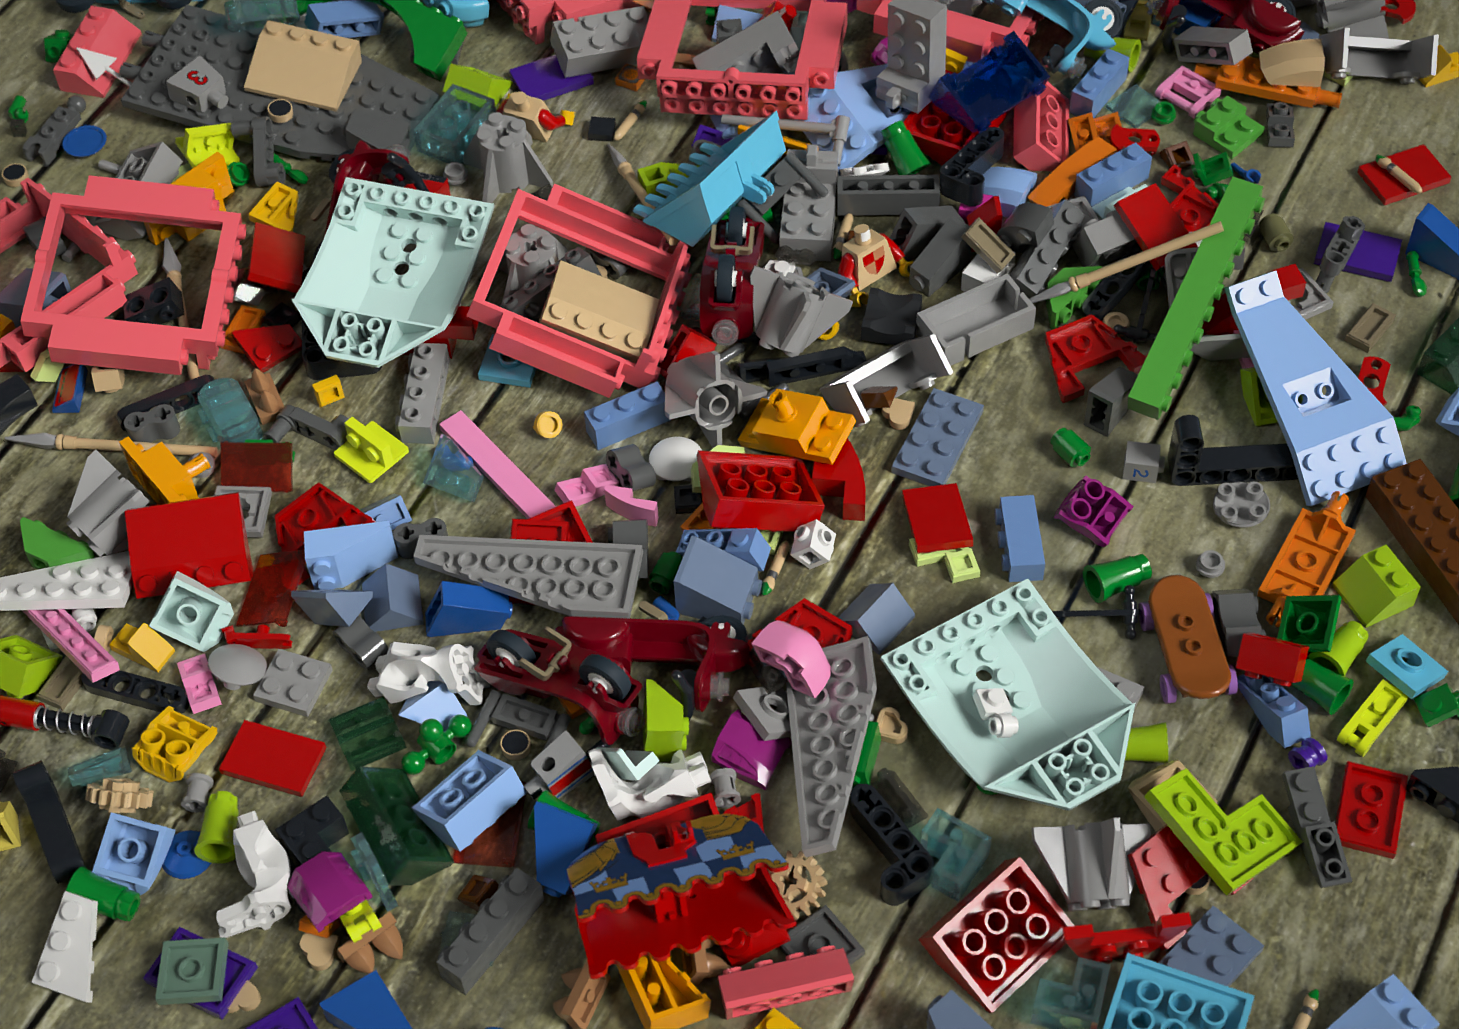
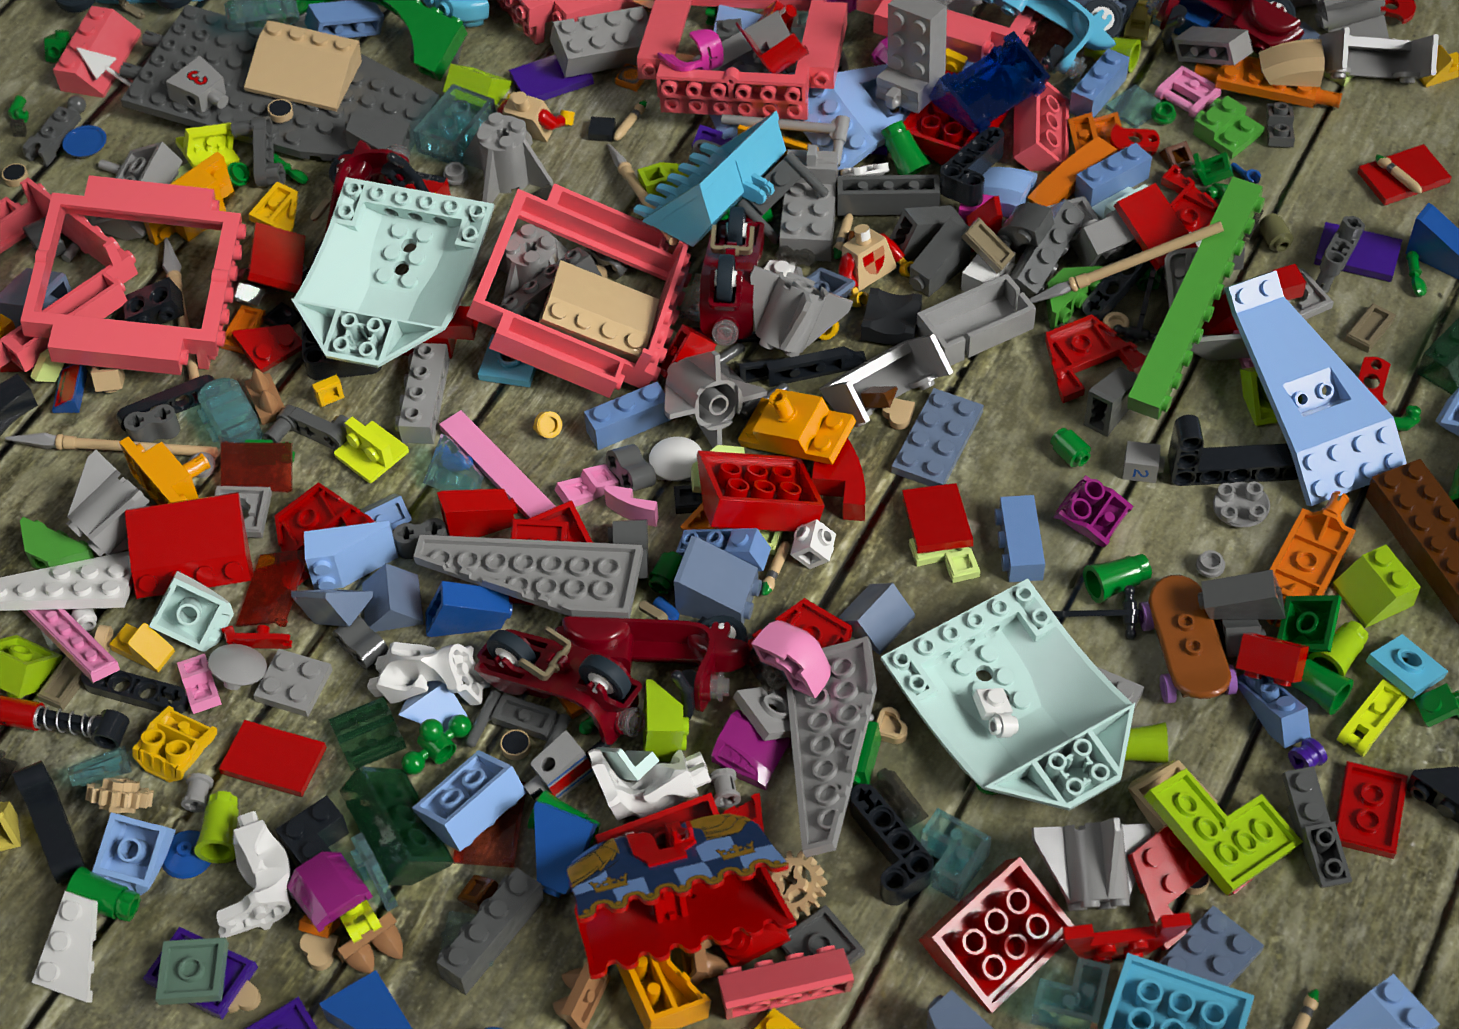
(476, 511): none -> red slope
(703, 39): none -> dark pink helmet
(781, 55): none -> red piece
(1243, 597): none -> dark grey slope

